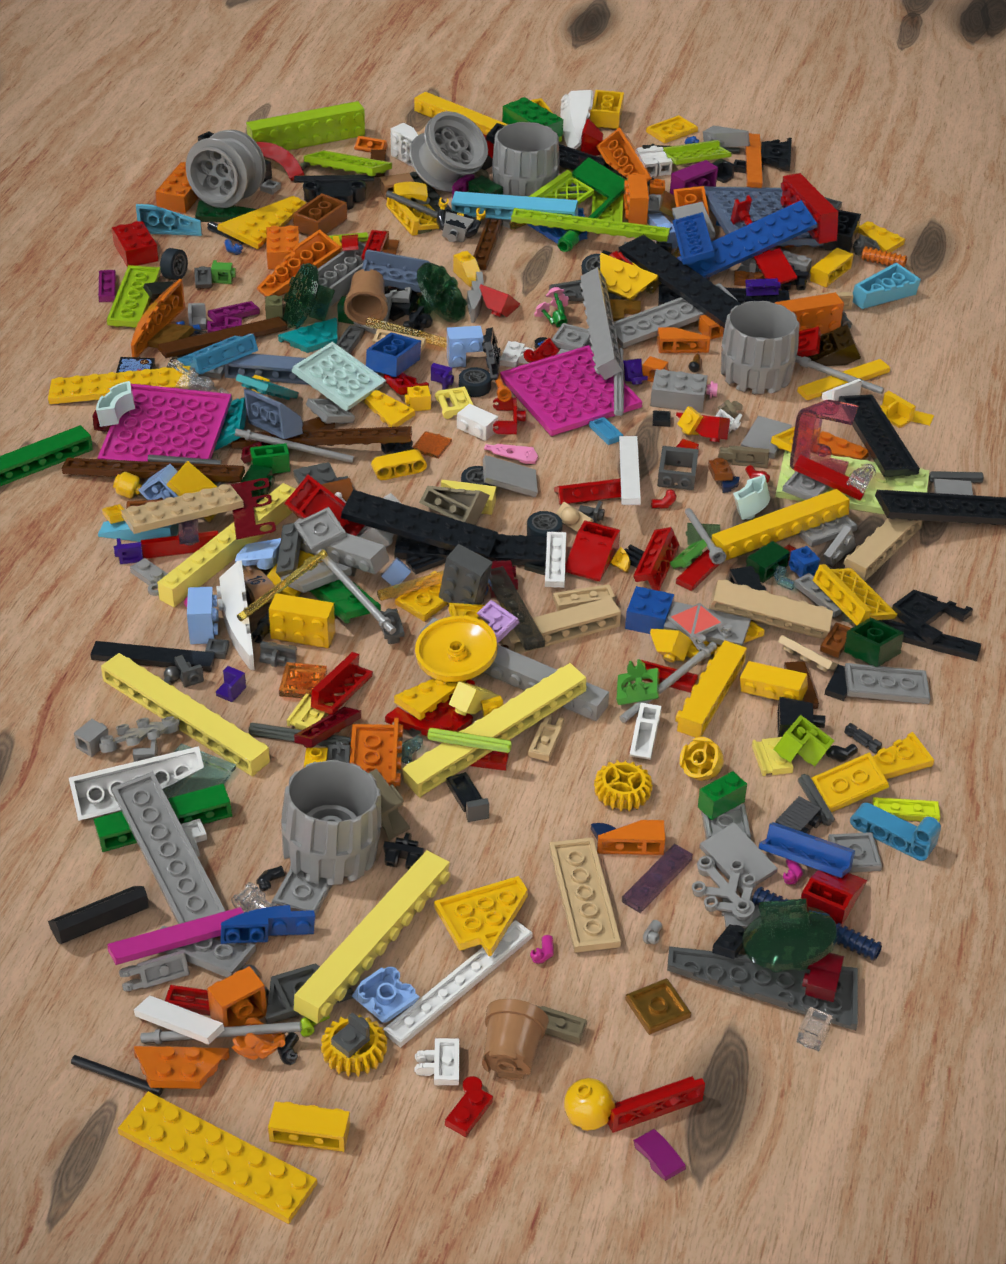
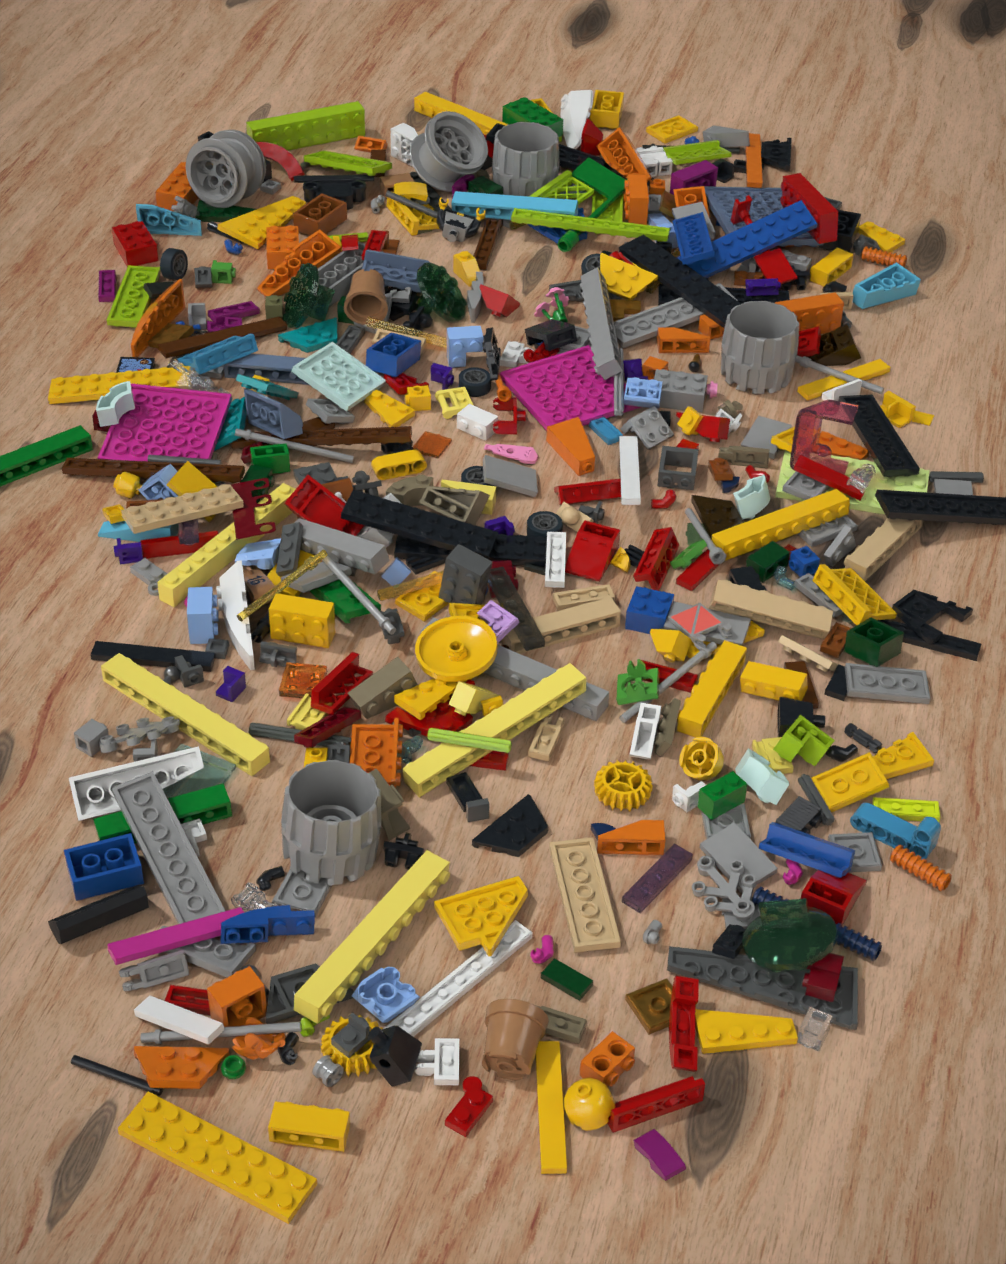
(103, 866): none -> blue brick
(184, 207): none -> light grey hinge
(233, 1067): none -> green plate
(320, 529): light grey tile -> none
(328, 1071): none -> light grey wheel
(361, 480): none -> dark grey hips
(376, 203): none -> light grey arm
(378, 690): none -> dark tan wedge
(394, 1053): none -> black torso
(411, 489): none -> dark tan brick
(500, 525): none -> dark purple bracket
(514, 830): none -> black wing
(550, 1108): none -> yellow tile
(553, 332): none -> black panel
(566, 979): none -> dark green tile
(572, 445): none -> orange slope
(604, 1058): none -> orange brick
(643, 392): none -> light blue slope
(649, 427): none -> light grey bracket
(667, 726): none -> dark tan tile
(682, 1024): none -> red slope
(687, 798): none -> white bracket
(716, 513): none -> dark brown wing
(738, 1031): none -> yellow wing
(761, 778): none -> light aqua brick
(834, 286): none -> black arm
(920, 867): none -> orange piece

